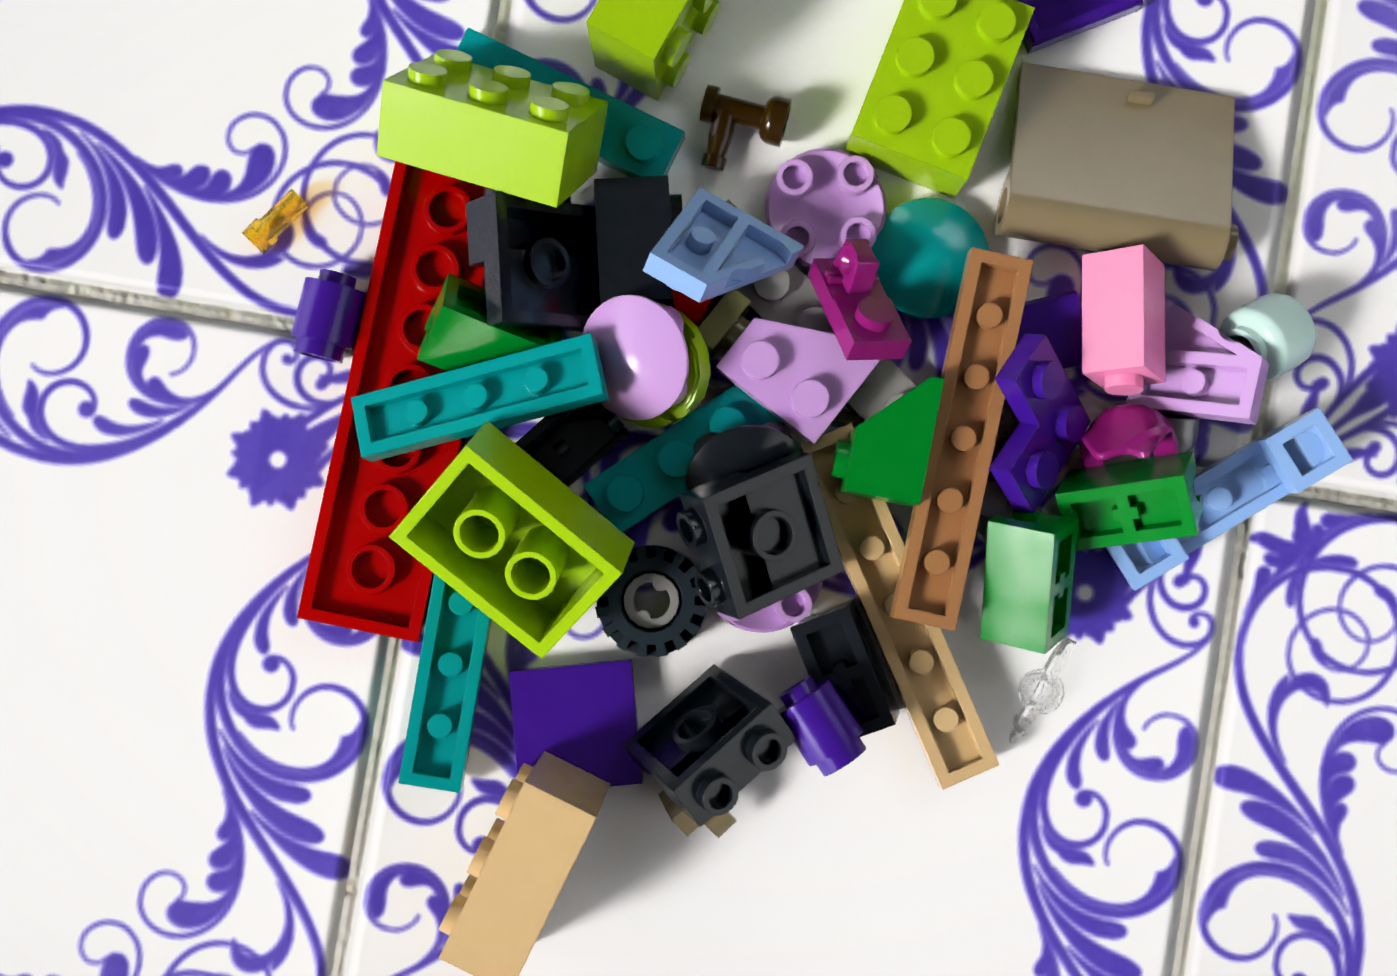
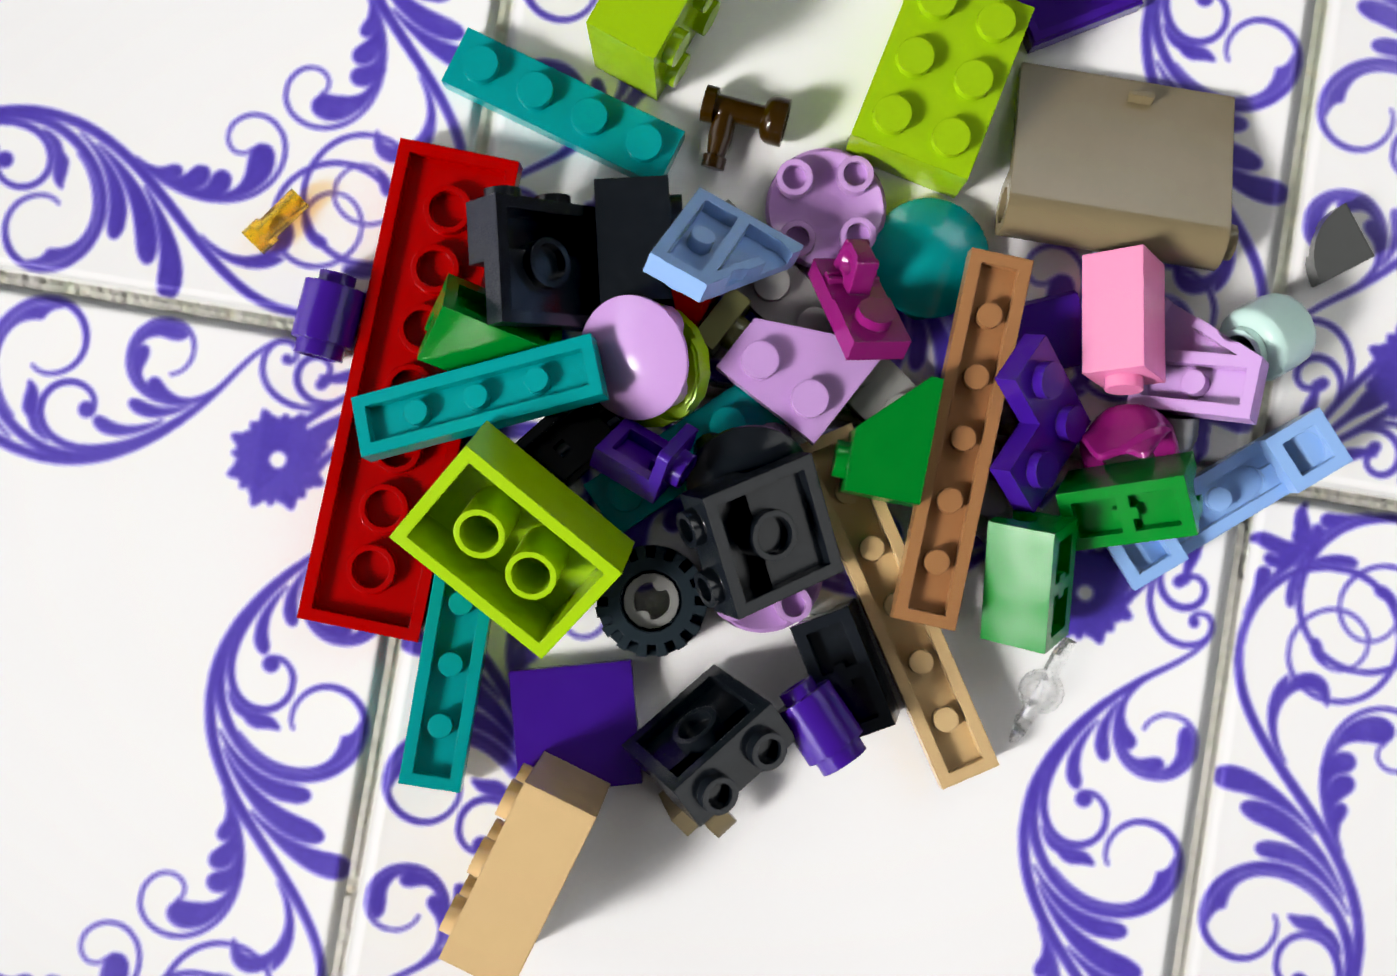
(492, 126): lime brick -> none
(644, 459): none -> dark purple bracket
(1336, 246): none -> dark grey tile

